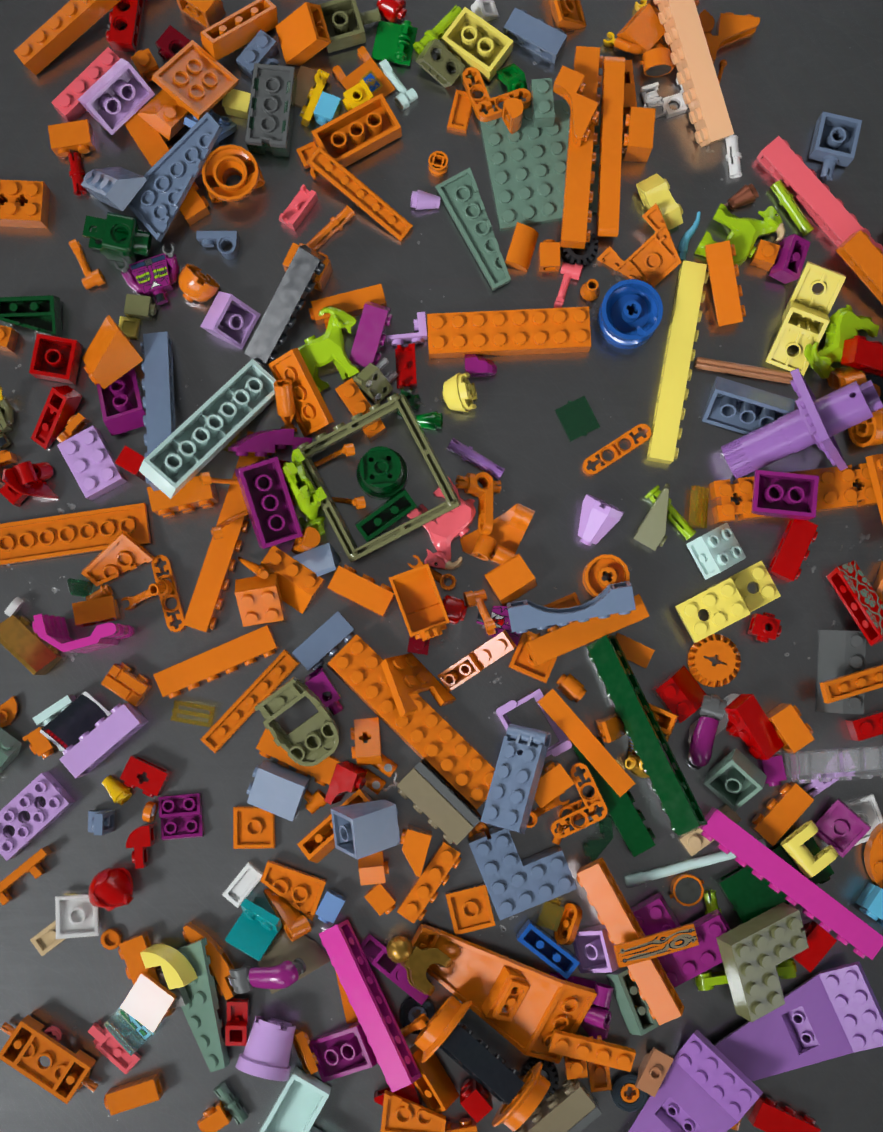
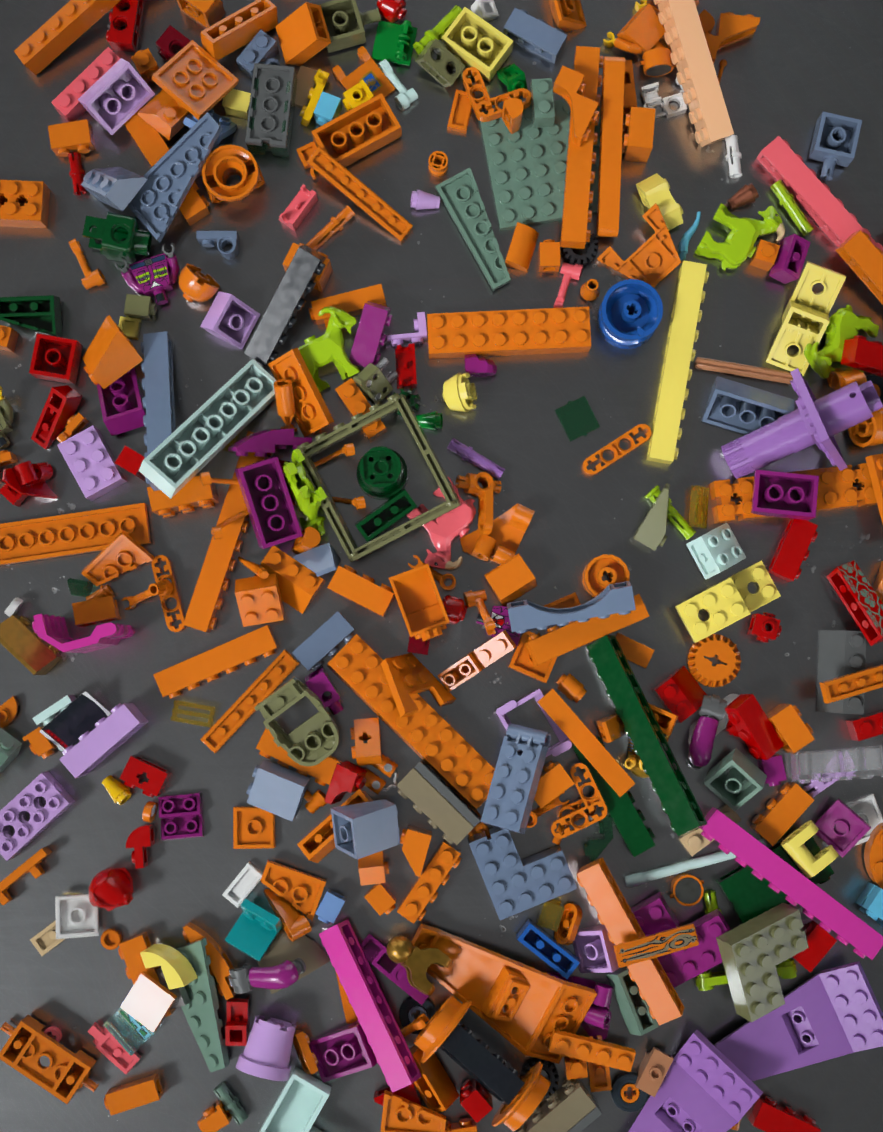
(101, 821): sand blue plate -> none
(127, 684): orange brick -> none
(470, 909): orange plate -> none
(597, 519): lavender cone -> none
(724, 283): orange brick -> none

